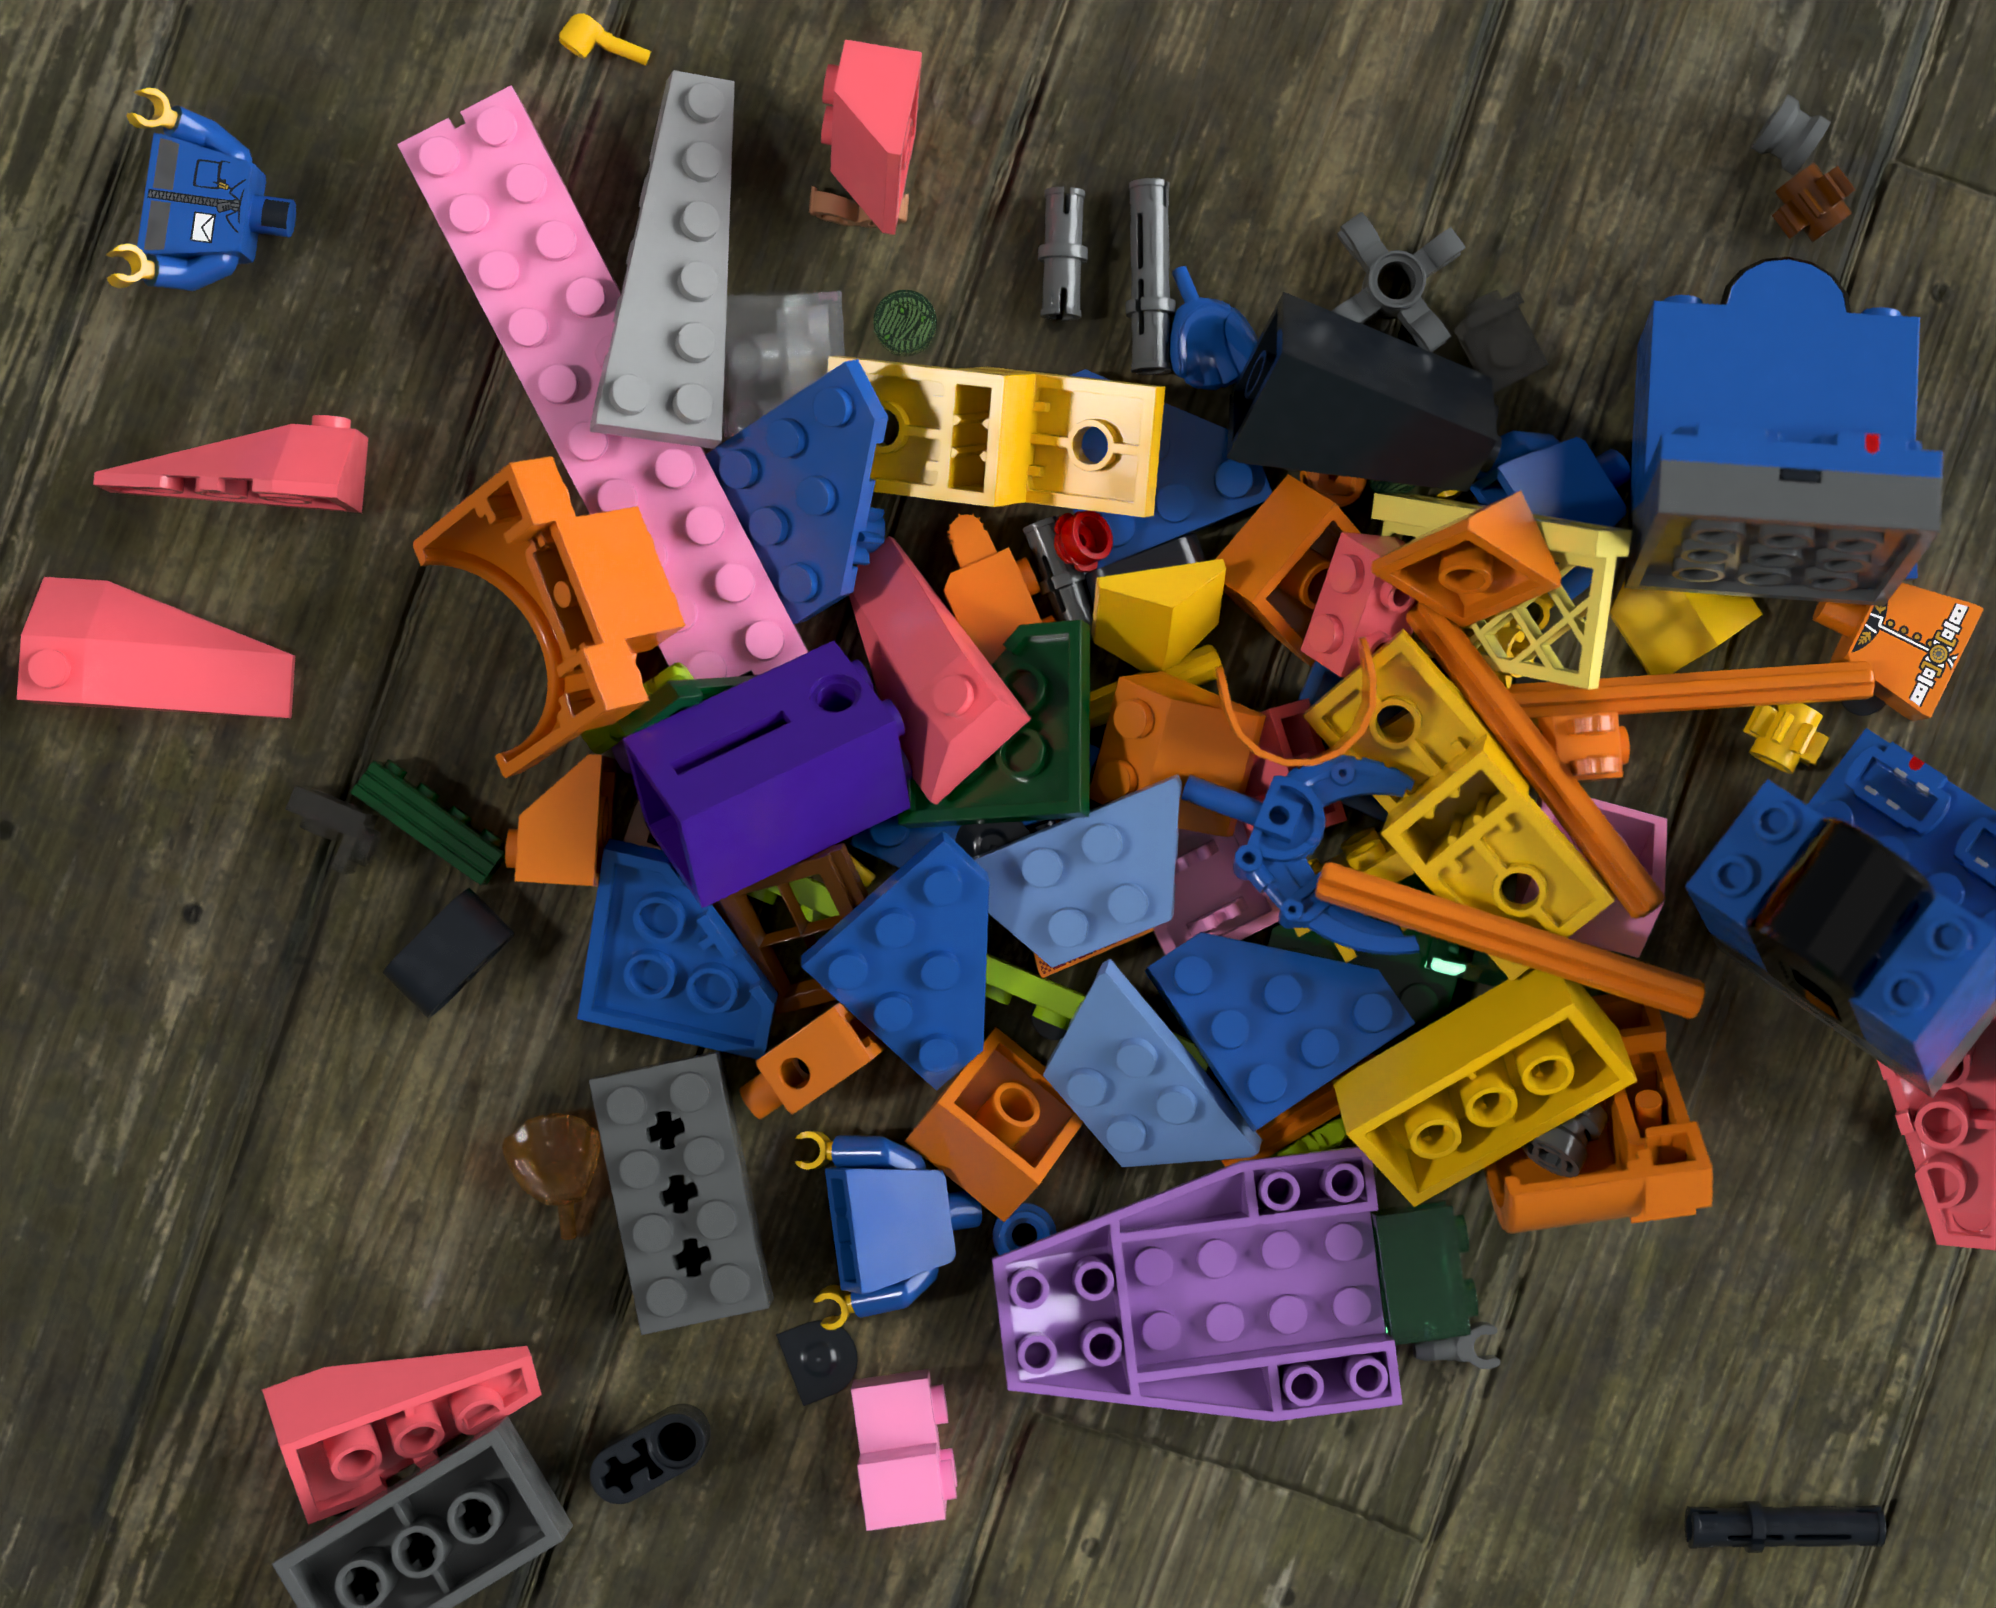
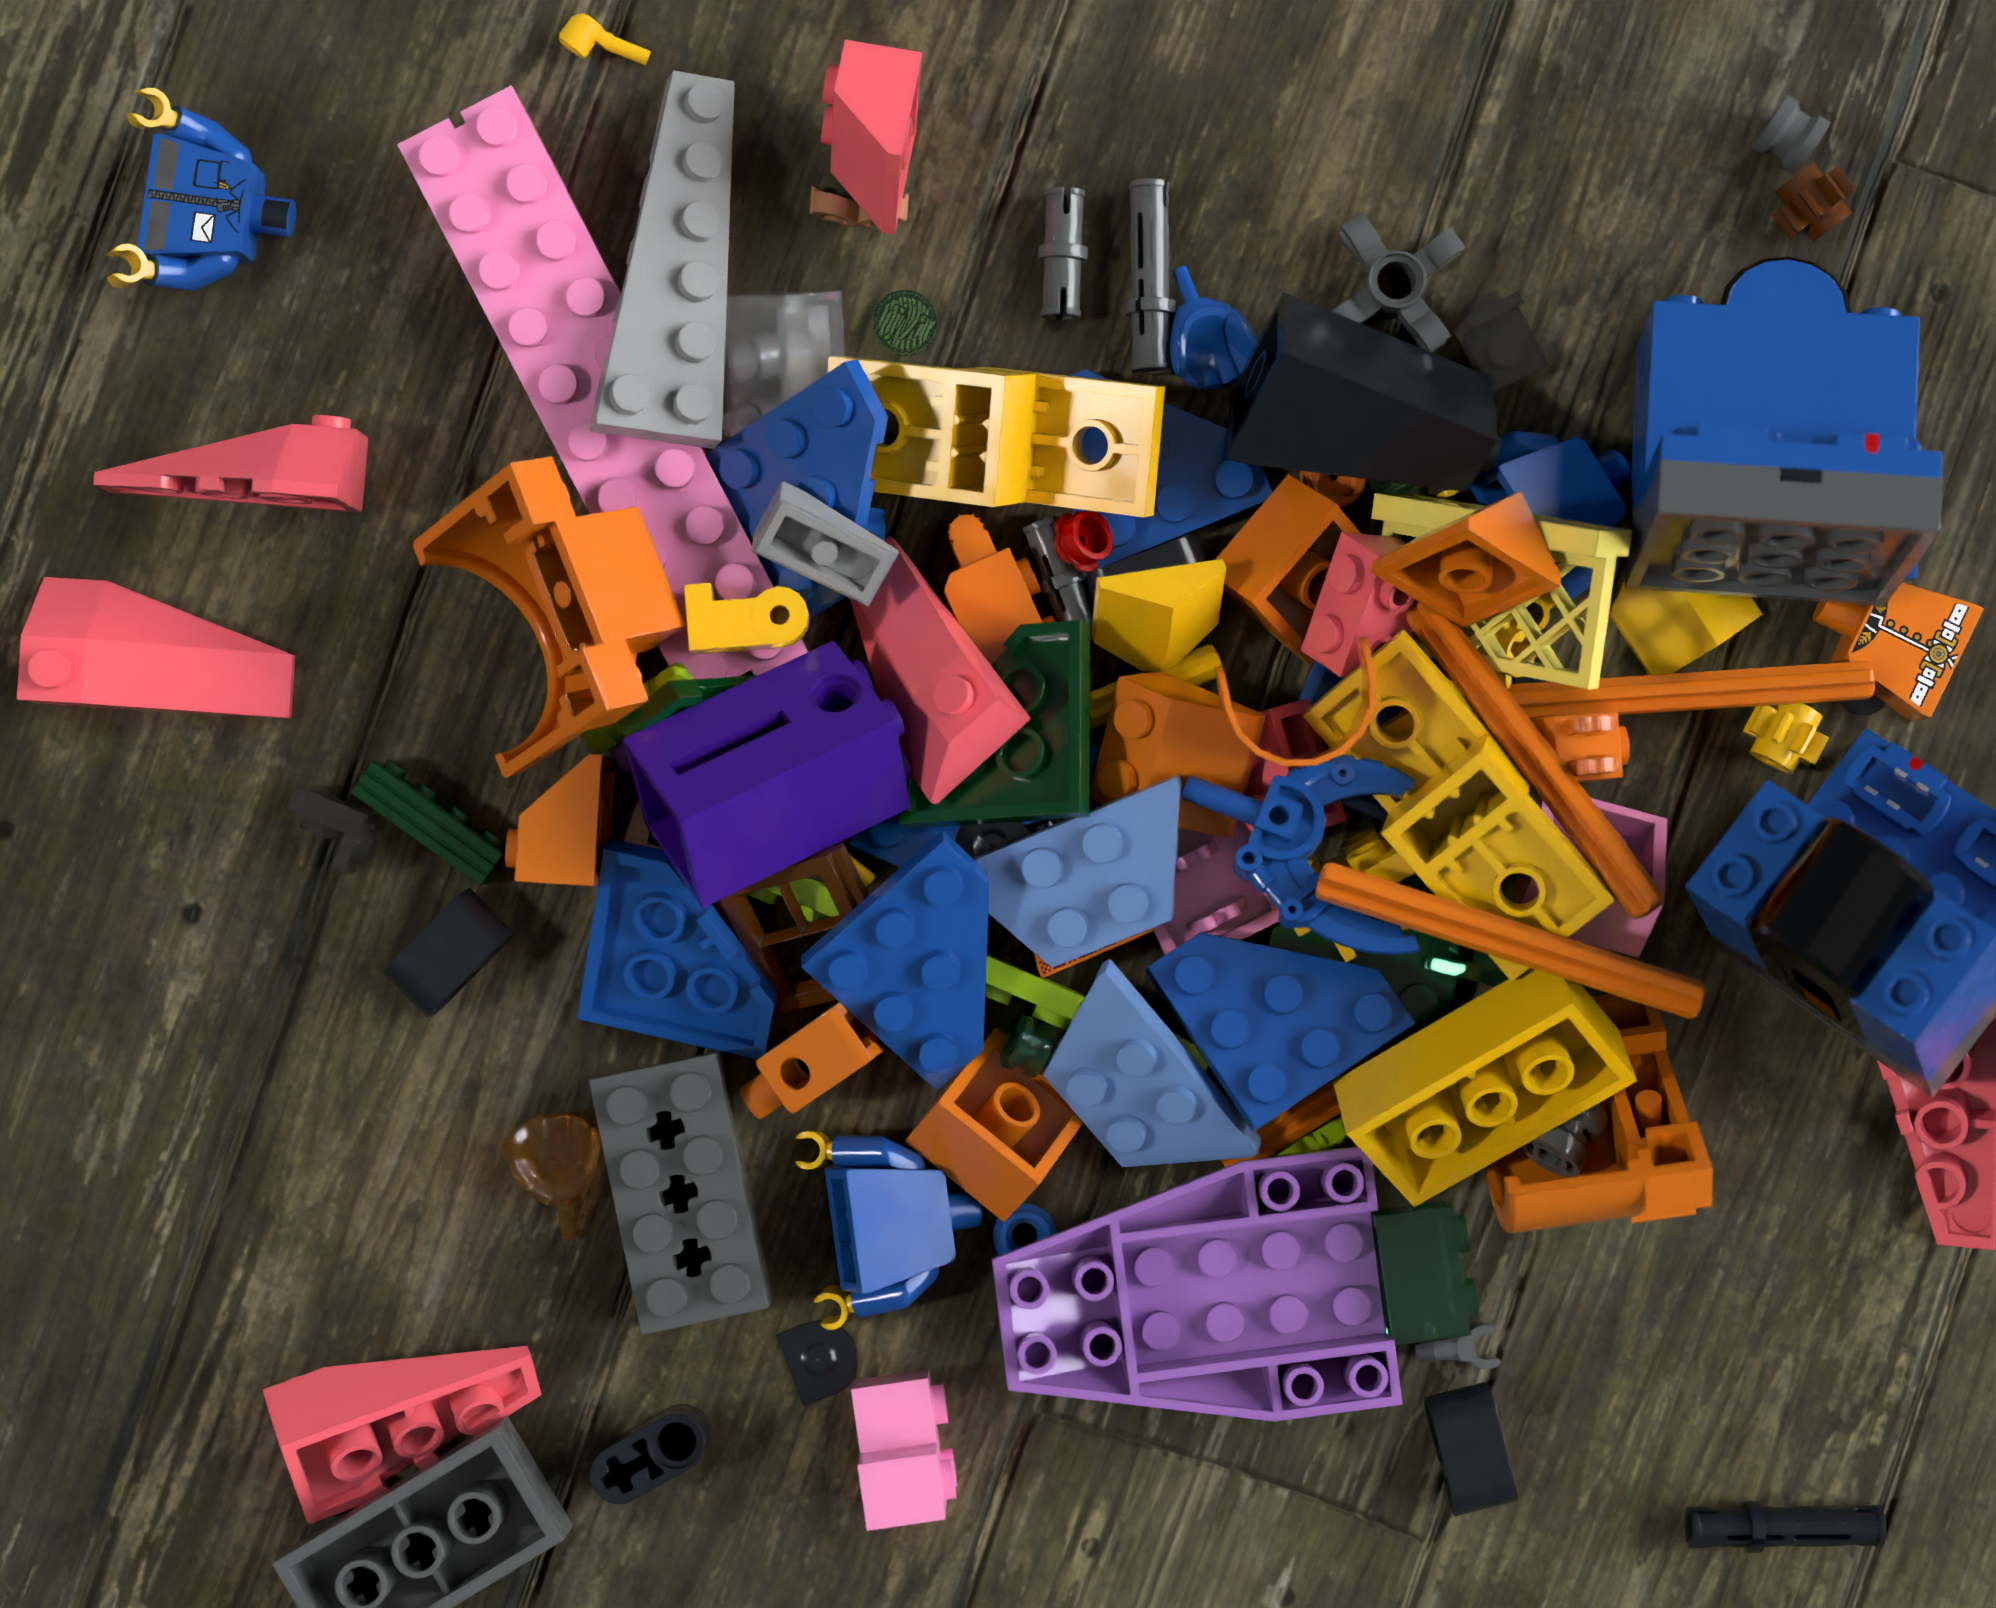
(765, 622): none -> yellow leg
(822, 544): none -> light grey slope
(1027, 1045): none -> clear green bush
(1470, 1448): none -> black beam

